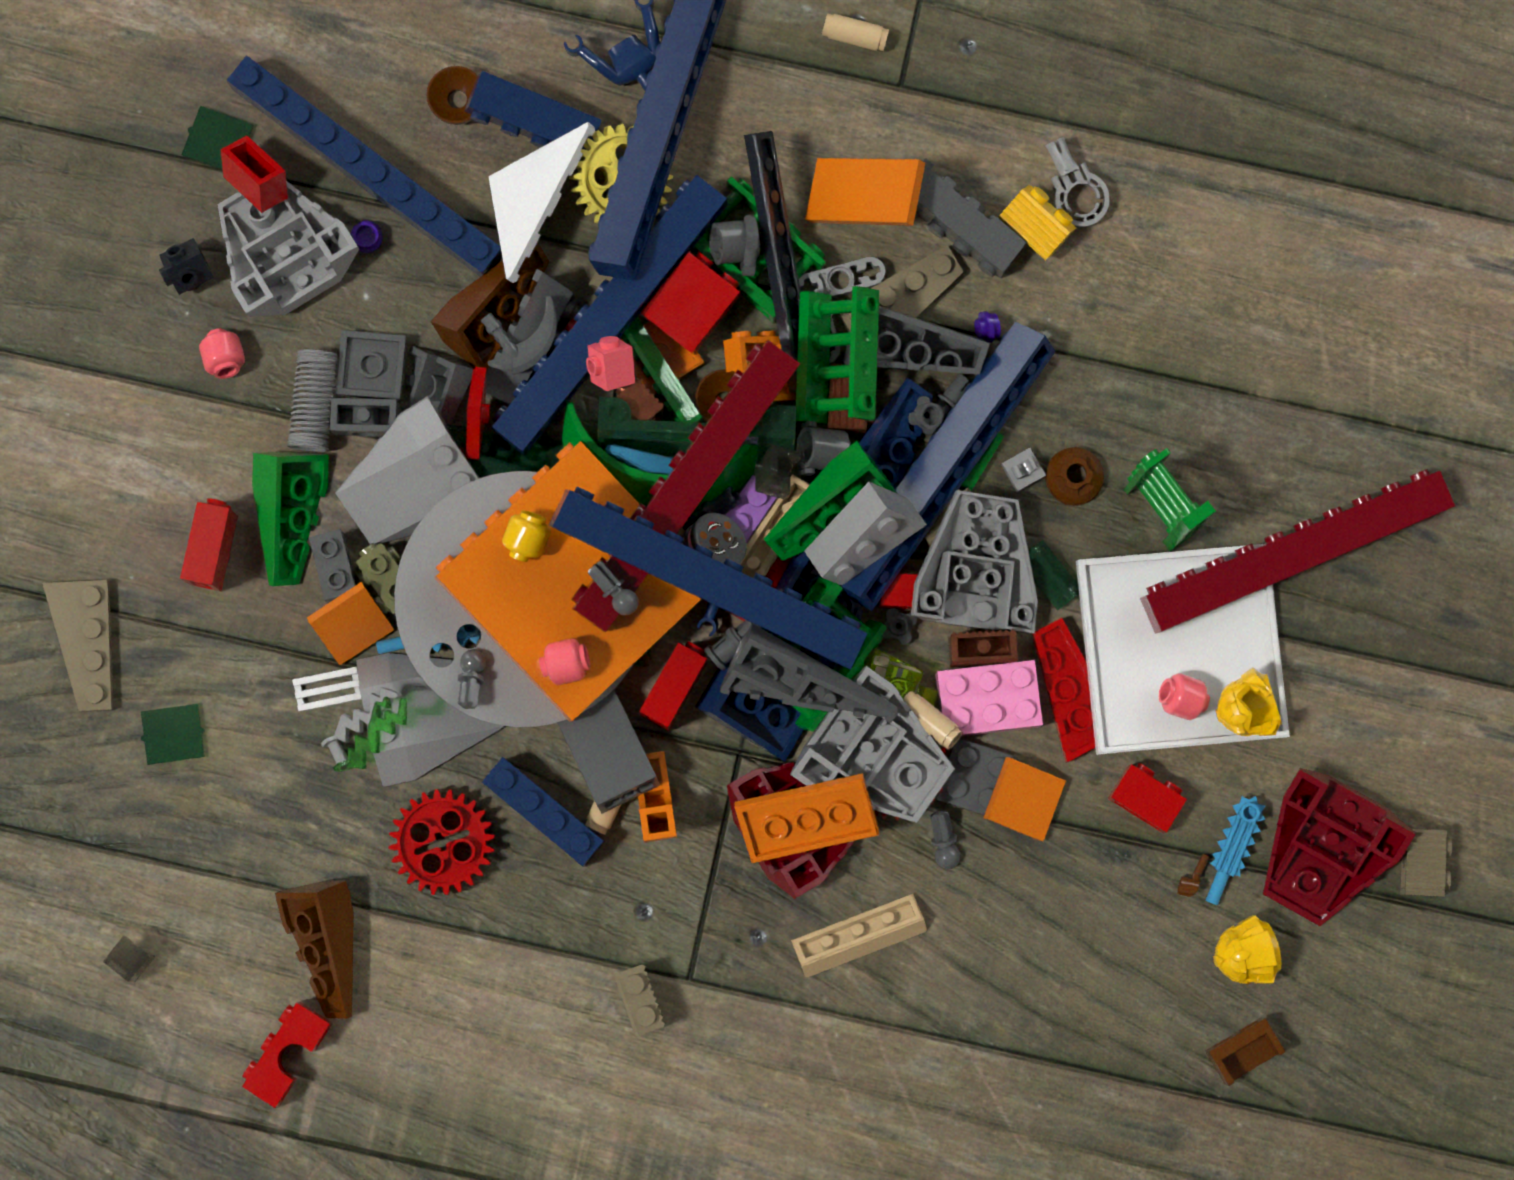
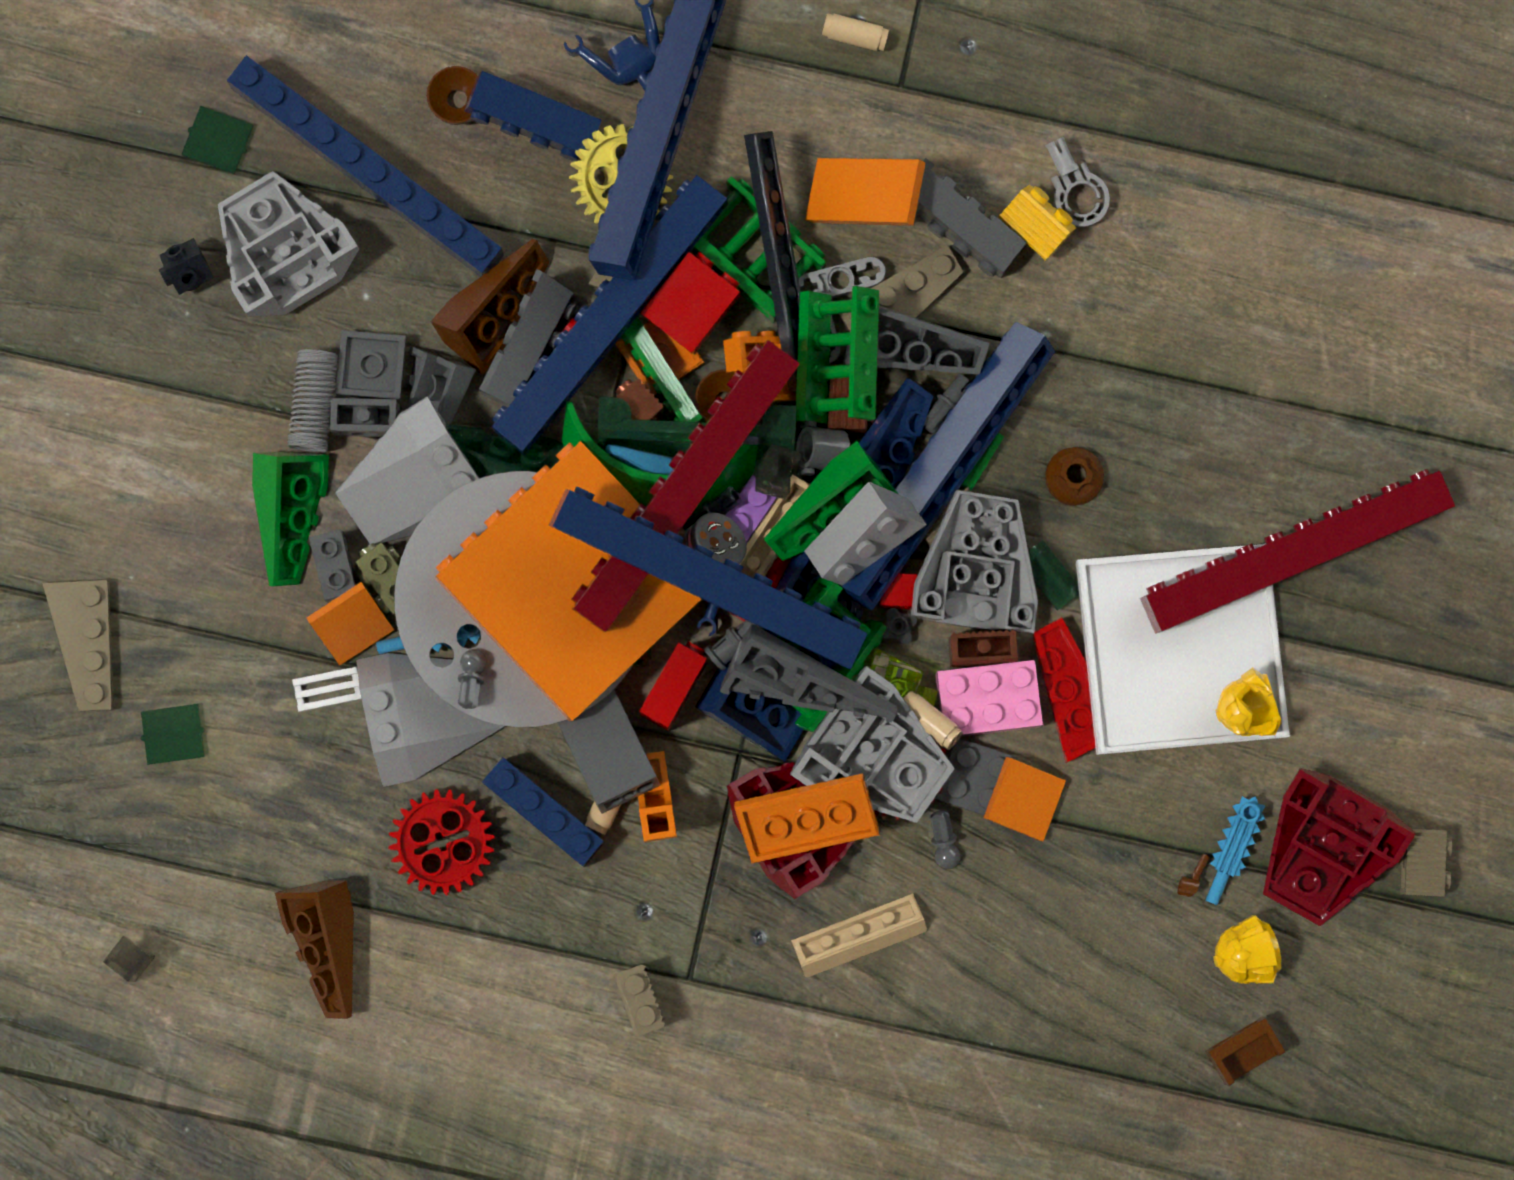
(209, 545): red brick -> none
(222, 353): coral head -> none
(254, 174): red piece -> none
(268, 1077): red arch -> none
(357, 757): piece -> none
(367, 236): dark purple plate -> none
(477, 413): red plate -> none
(526, 535): yellow head -> none
(527, 353): dark grey piece -> none
(529, 193): white tile -> none
(565, 661): coral head -> none
(610, 363): coral brick -> none
(624, 600): dark grey axle -> none
(736, 243): dark grey piece -> none
(934, 418): dark grey plate -> none
(987, 326): dark purple plate -> none
(1023, 470): light grey tile -> none
(1148, 798): red piece -> none
(1168, 498): green fence -> none
(1184, 696): coral head -> none

